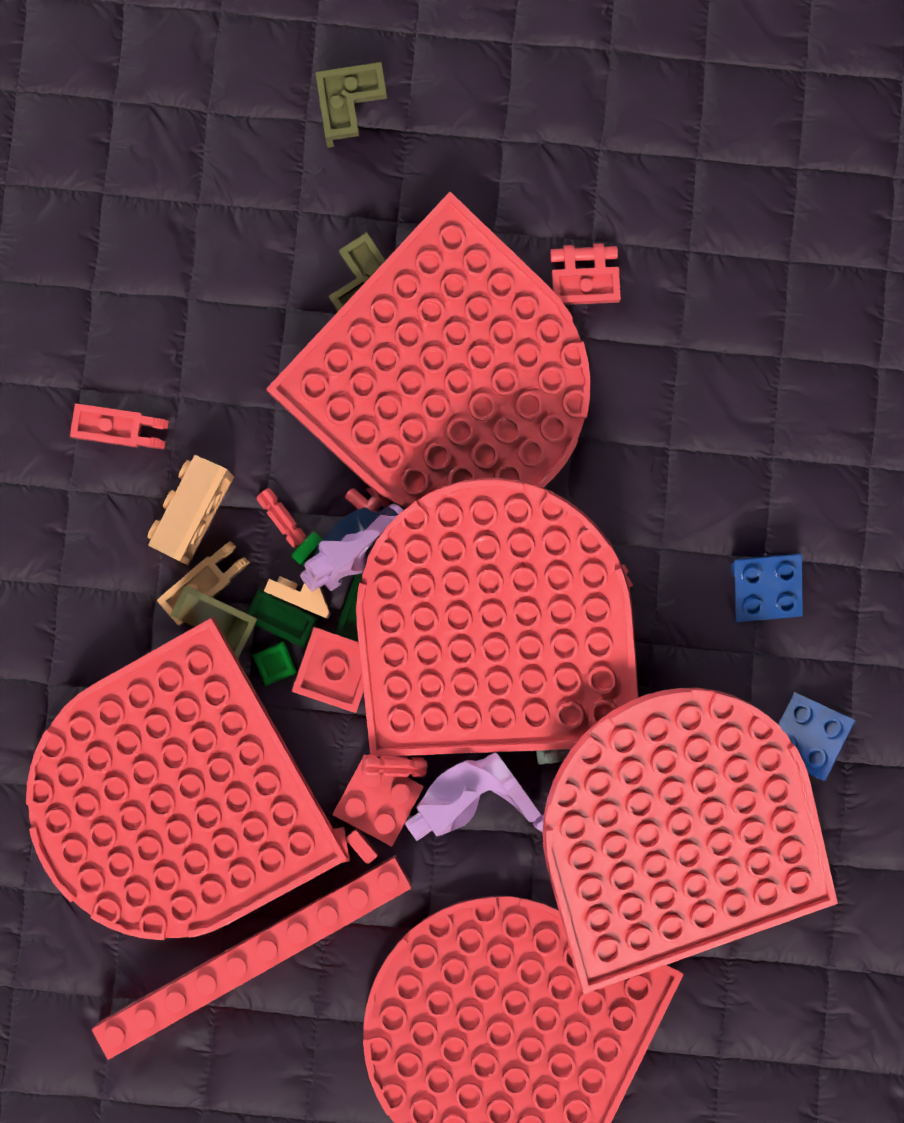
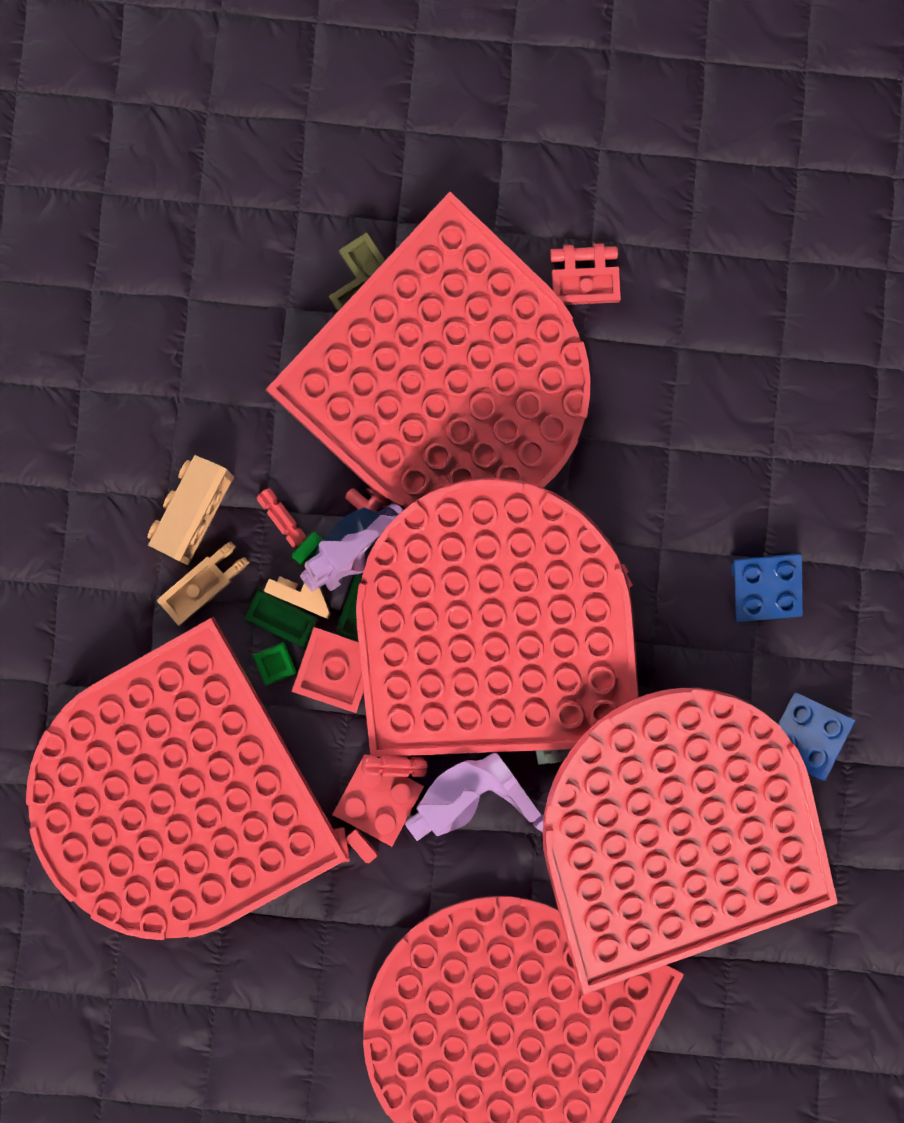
(114, 426): coral hinge -> none
(196, 607): olive panel -> none
(251, 957): coral brick -> none
(341, 90): olive panel -> none

